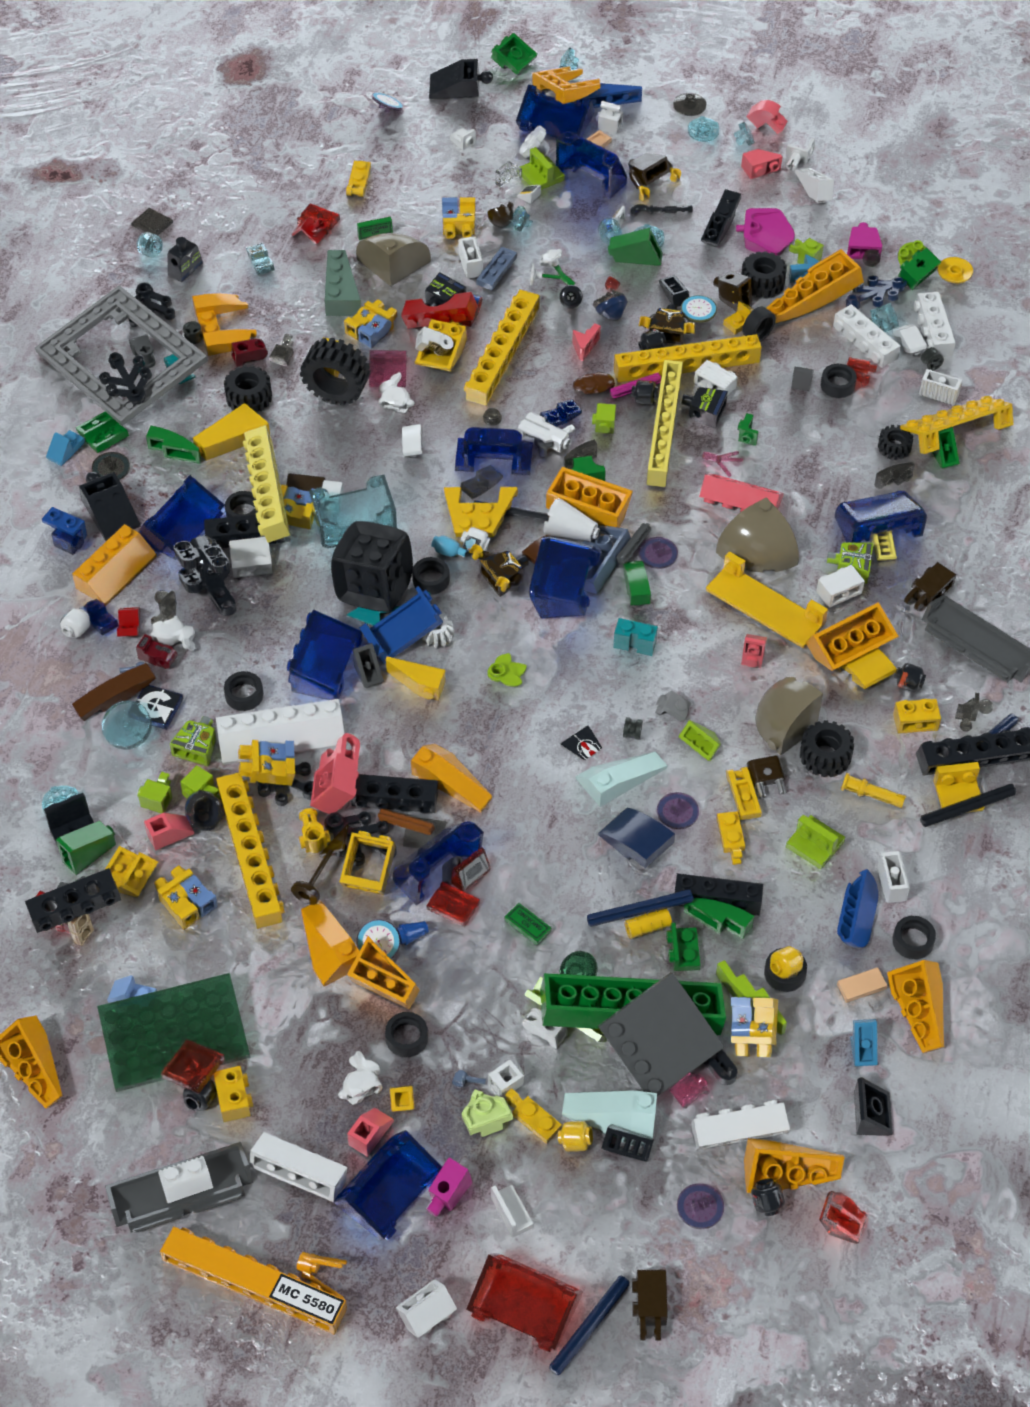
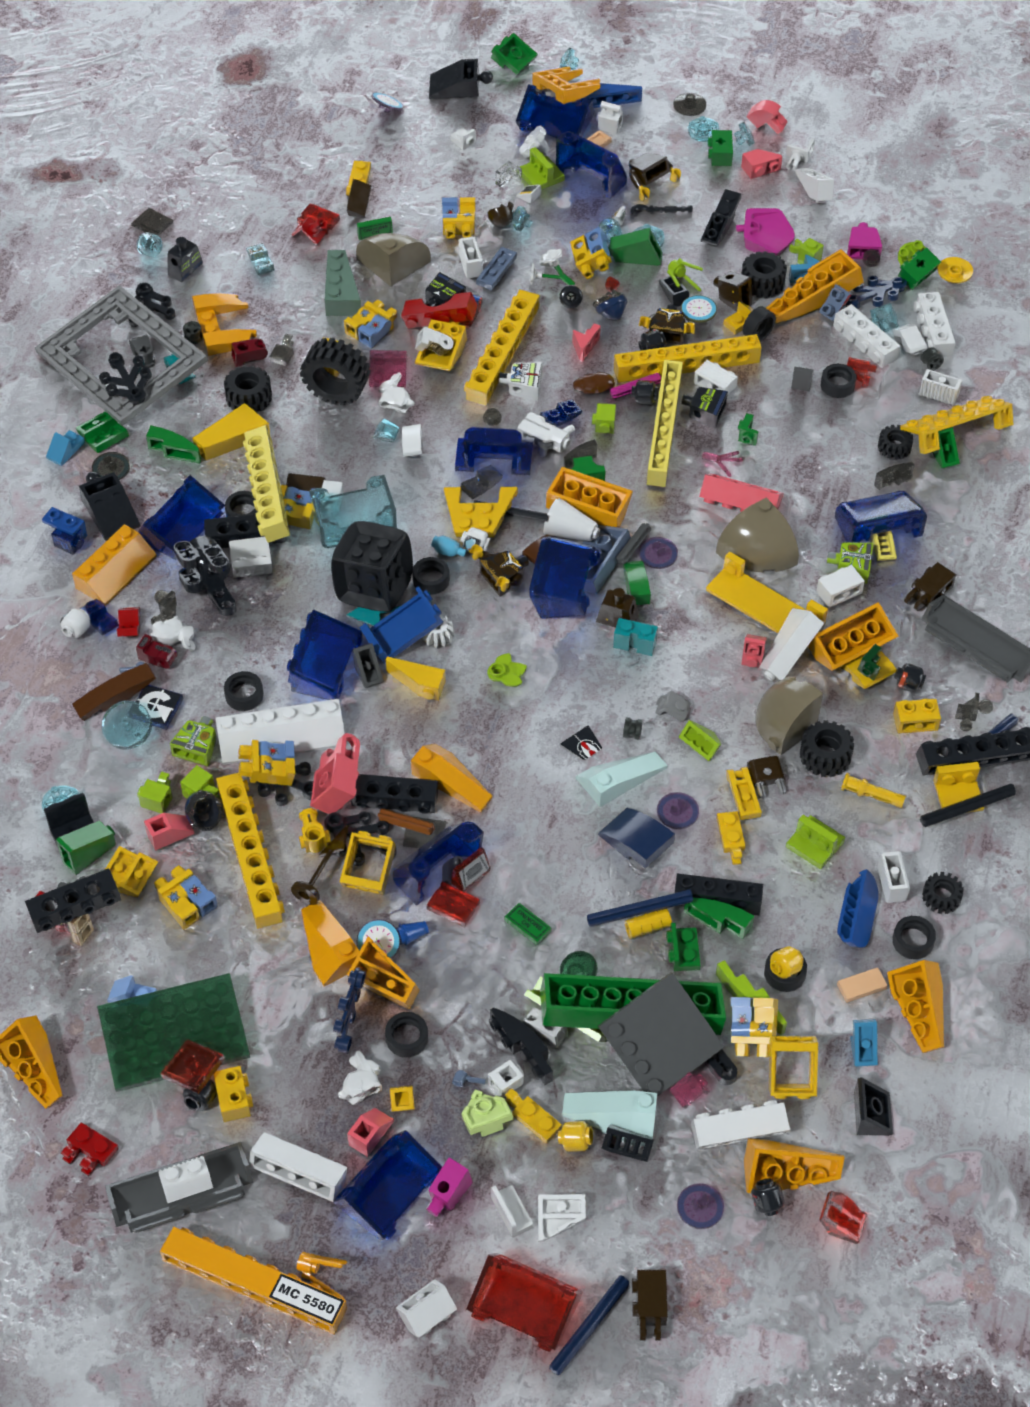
(90, 1143): none -> red plate
(347, 1004): none -> dark blue plant
(358, 198): none -> dark brown slope
(386, 431): none -> clear light blue slope
(521, 1038): none -> black slope
(523, 380): none -> white torso
(559, 1213): none -> white wing
(592, 254): none -> yellow hips
(616, 606): none -> dark brown torso
(677, 269): none -> lime plant
(721, 148): none -> green brick
(790, 643): none -> white slope
(793, 1043): none -> yellow window
(835, 302): none -> sand blue hips
(868, 664): none -> dark green bracket
(947, 883): none -> black tyre

